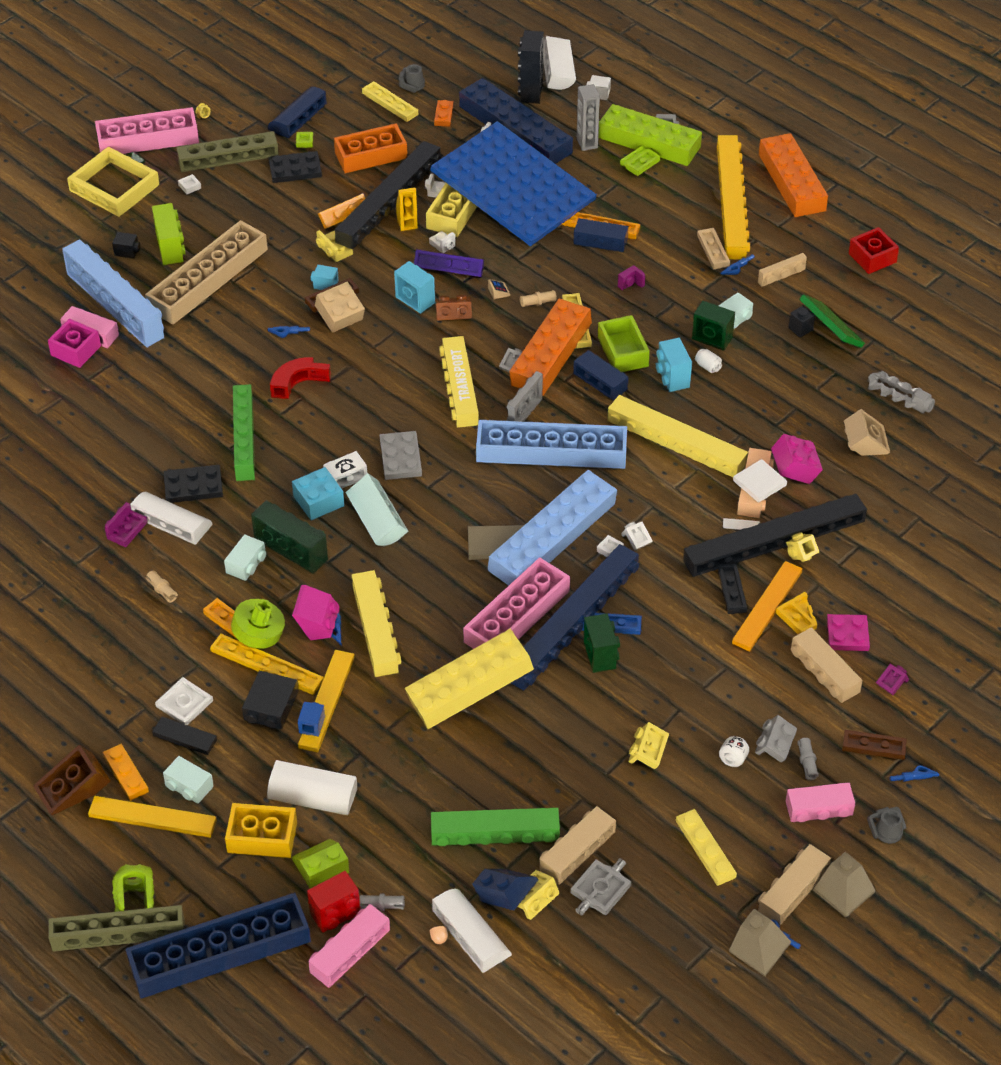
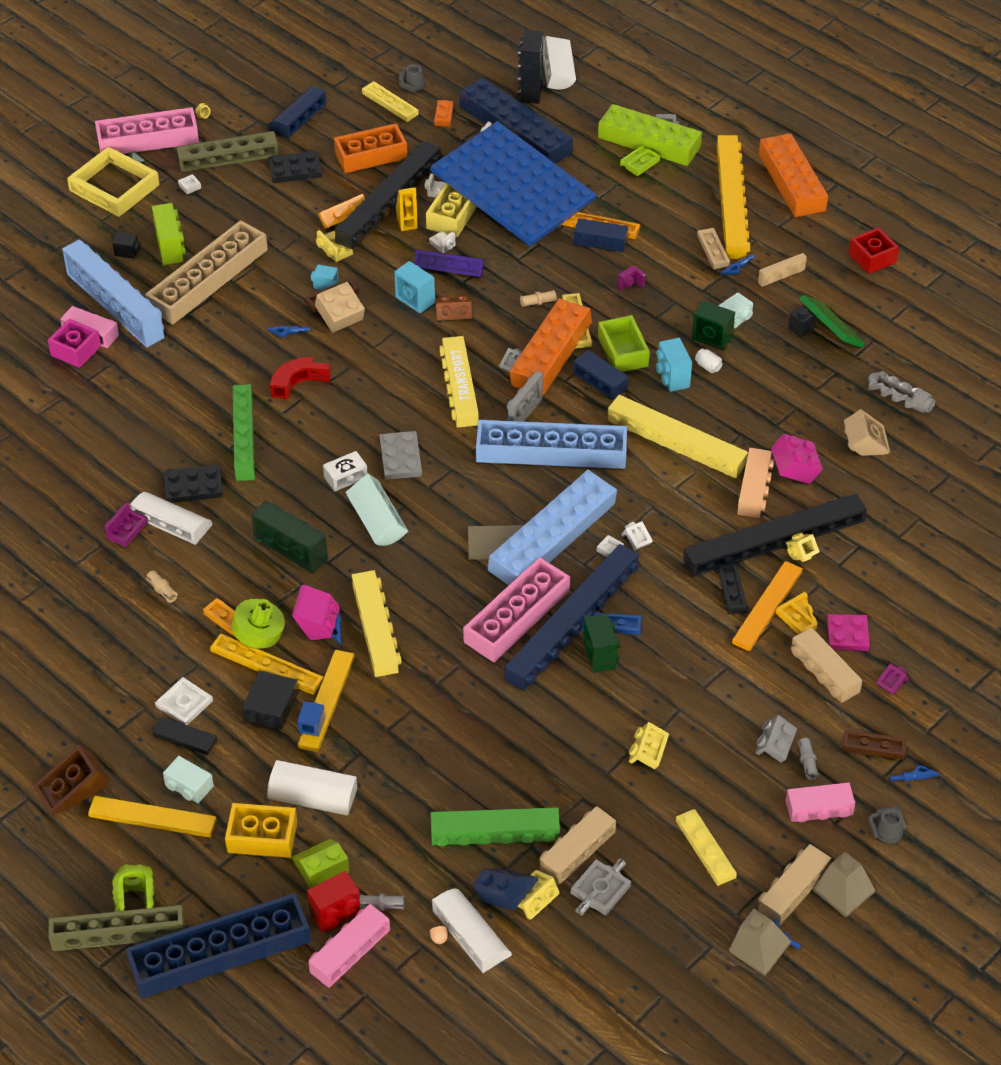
(125, 772): light orange plate -> none
(245, 557): light aqua brick -> none
(304, 140): lime plate -> none
(318, 493): medium azure brick -> none
(469, 678): light yellow brick -> none
(497, 289): tan slope -> none
(588, 117): light grey brick -> none
(602, 84): white brick -> none
(734, 751): white head -> none
(738, 524): white sticker -> none
(760, 480): white tile -> none

